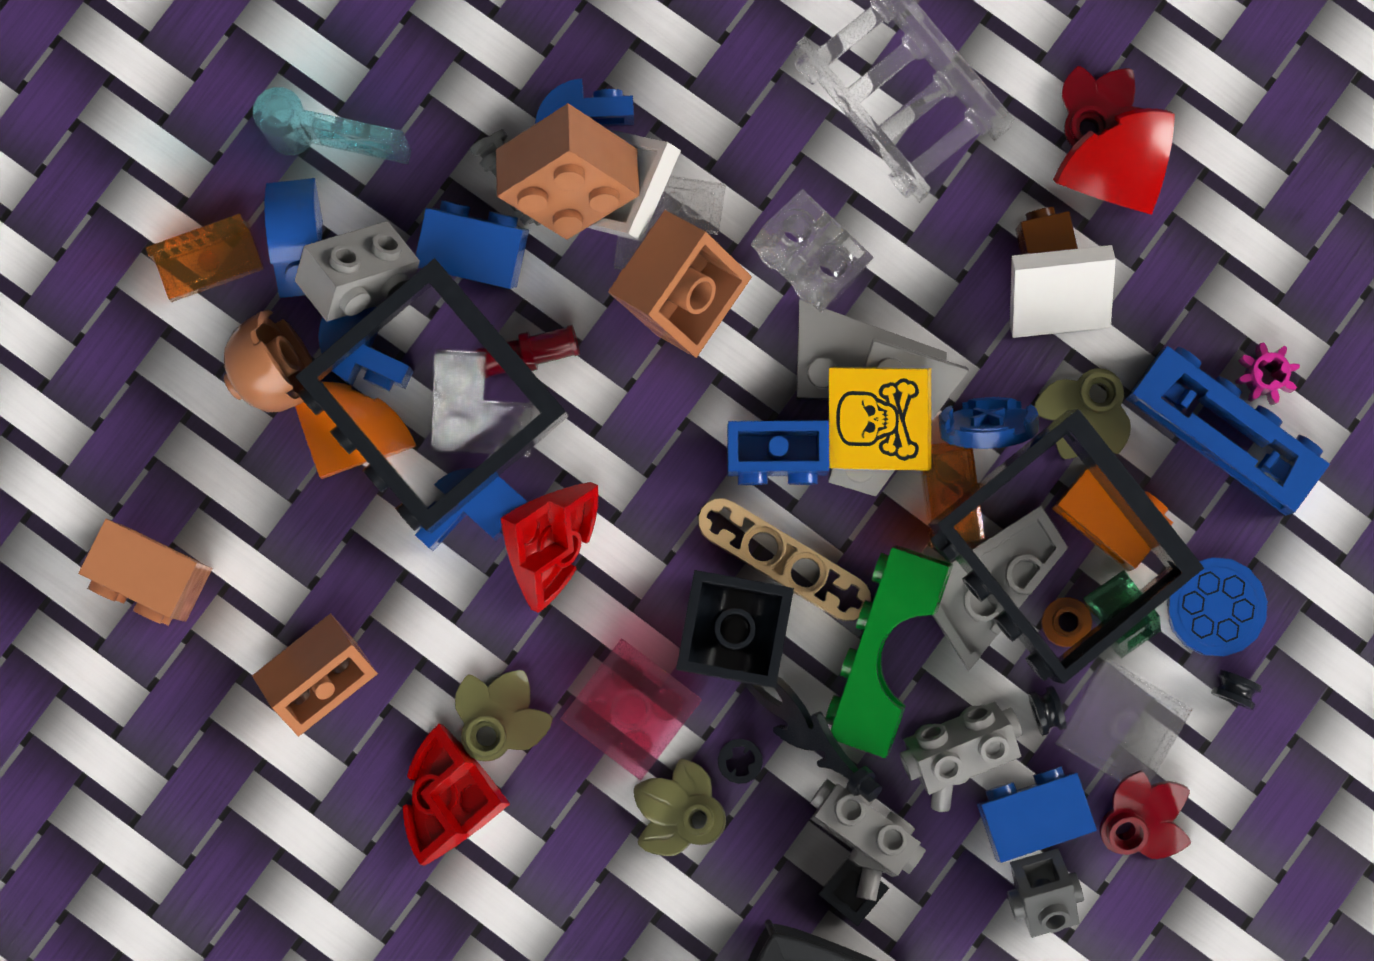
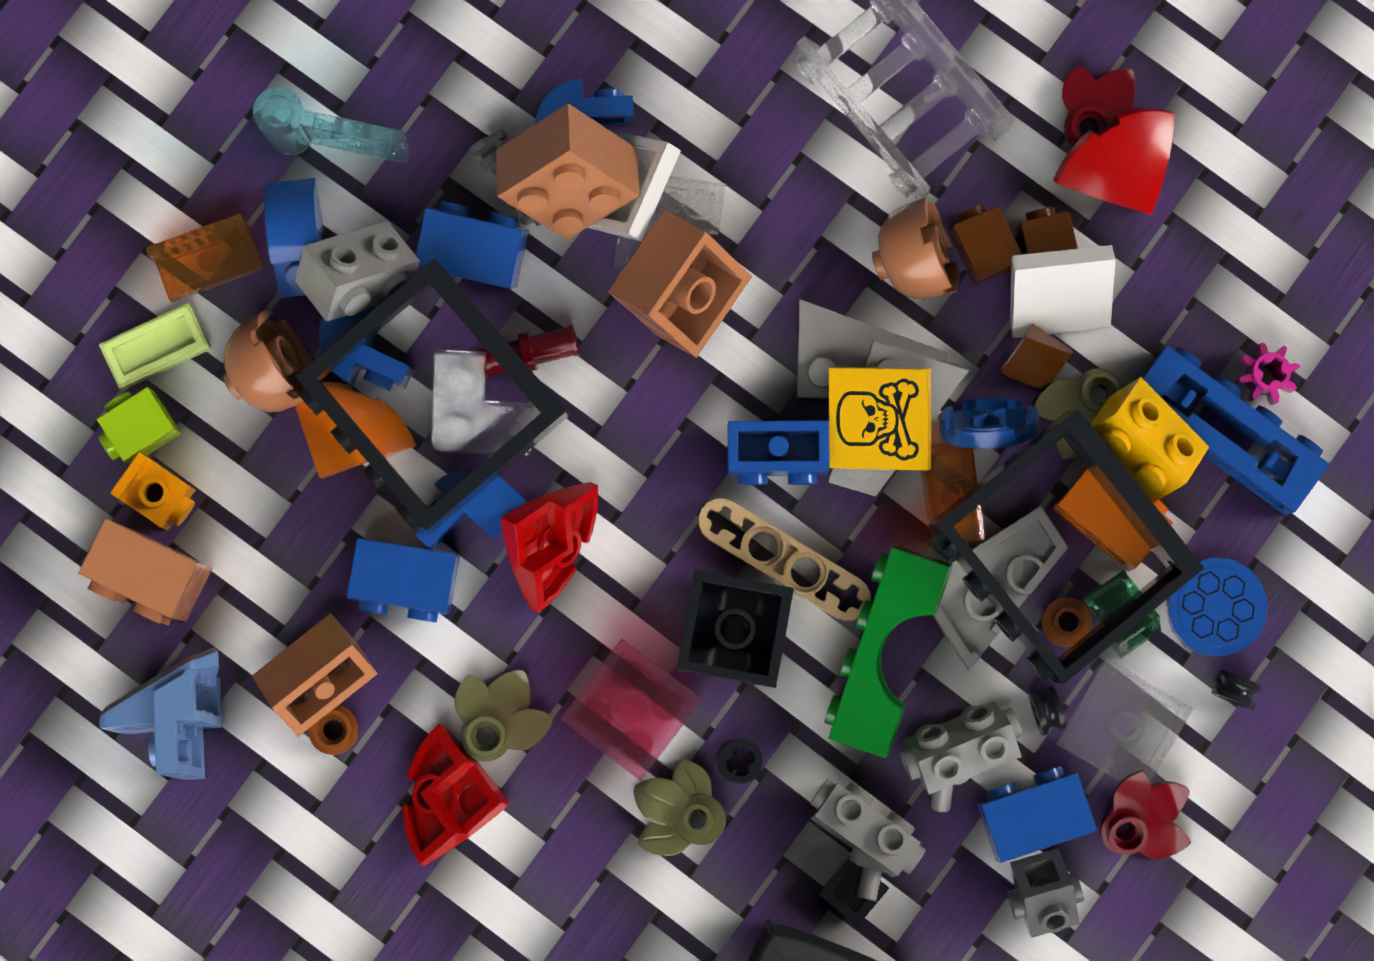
(136, 425): none -> lime brick
(137, 480): none -> light orange brick
(155, 346): none -> yellowish green tile
(177, 710): none -> medium blue piece
(345, 741): none -> dark orange plate
(402, 578): none -> blue brick
(814, 734): black piece -> none
(819, 244): clear brick -> none
(916, 252): none -> nougat cylinder
(984, 243): none -> reddish brown brick
(1036, 359): none -> reddish brown slope
(1149, 439): none -> yellow brick

